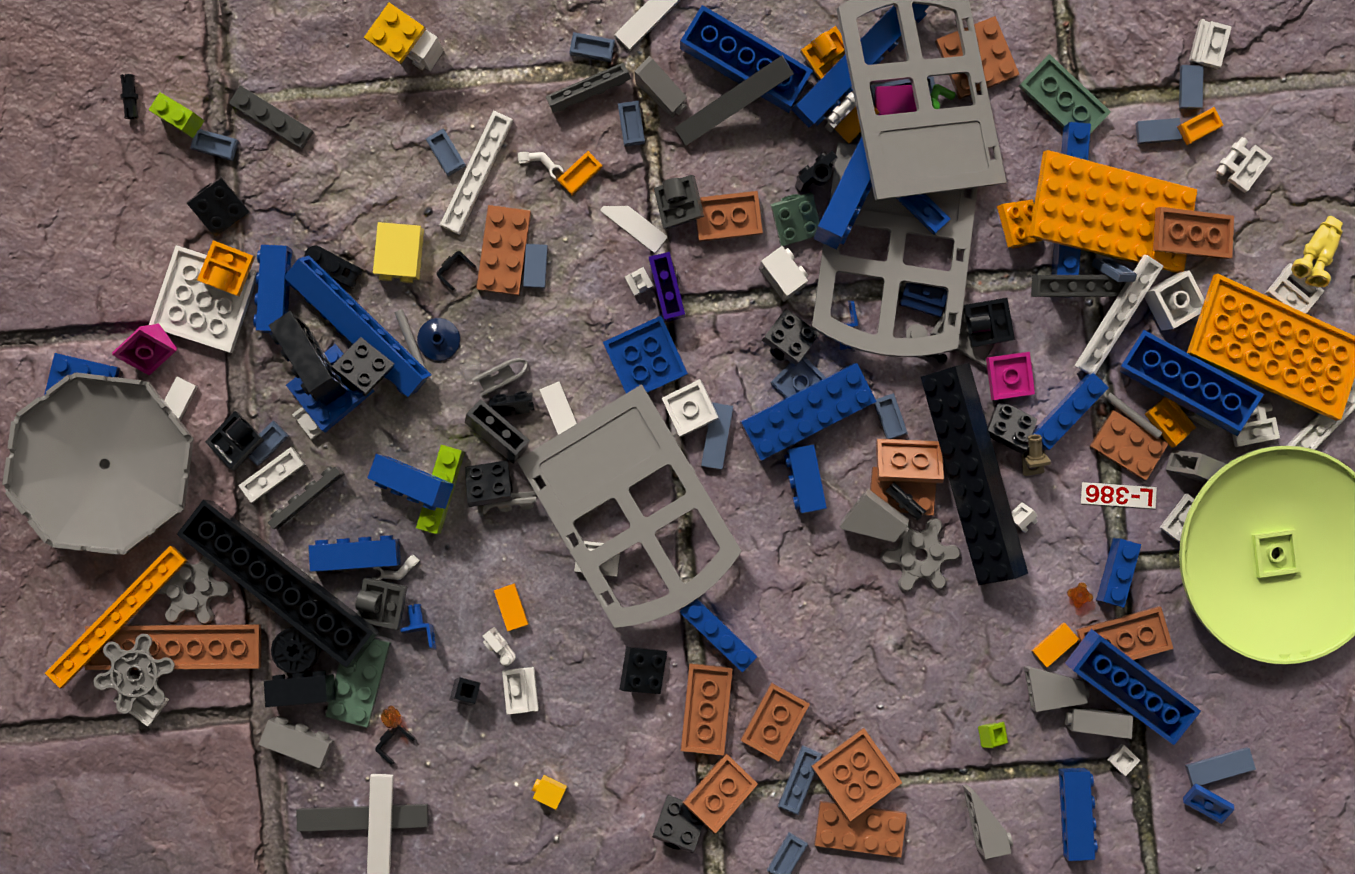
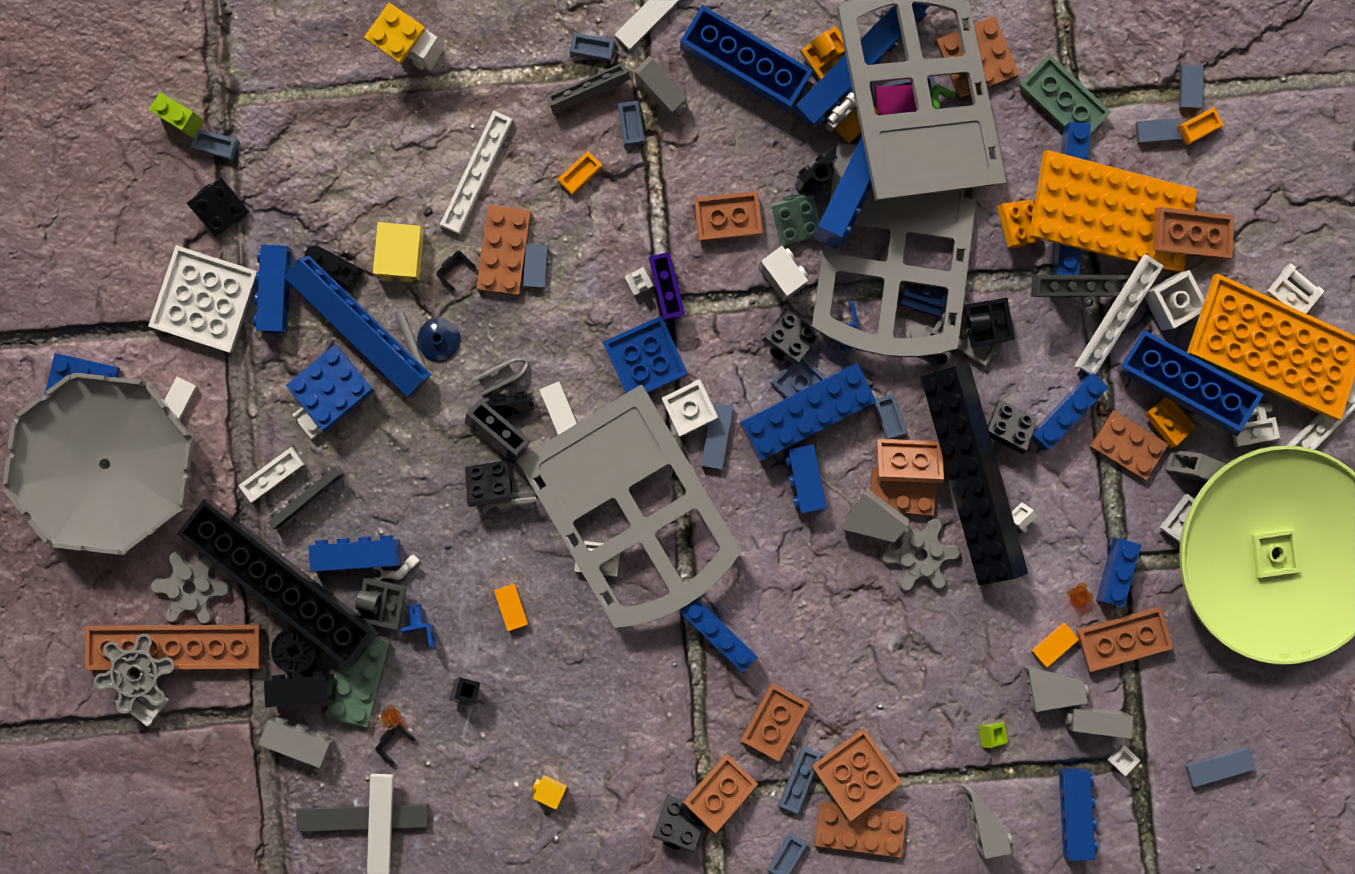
(116, 616): light orange plate -> none
(129, 96): black pin -> none
(146, 348): dark pink slope -> none
(226, 268): light orange plate -> none
(234, 440): black plate -> none
(271, 117): dark grey plate -> none
(273, 438): sand blue tile -> none
(307, 358): black brick -> none
(362, 367): black plate -> none
(410, 481): blue brick -> none
(445, 152): sand blue tile -> none
(447, 468): lime brick -> none
(496, 642): white plate -> none
(520, 690): white plate -> none
(526, 157): white arm -> none
(636, 226): white sticker -> none
(643, 670): black plate -> none
(678, 201): dark grey plate -> none
(706, 709): nougat plate -> none
(734, 100): dark grey tile -> none
(905, 501): black pin -> none
(925, 211): blue plate -> none
(1010, 375): dark pink tile -> none
(1035, 457): dark tan bracket -> none
(1114, 269): sand blue tile -> none
(1118, 495): white sticker -> none
(1132, 687): blue brick -> none
(1133, 415): light grey bar -> none
(1208, 803): blue plate -> none
(1210, 44): white plate -> none
(1250, 167): white plate -> none
(1322, 248): light yellow piece -> none

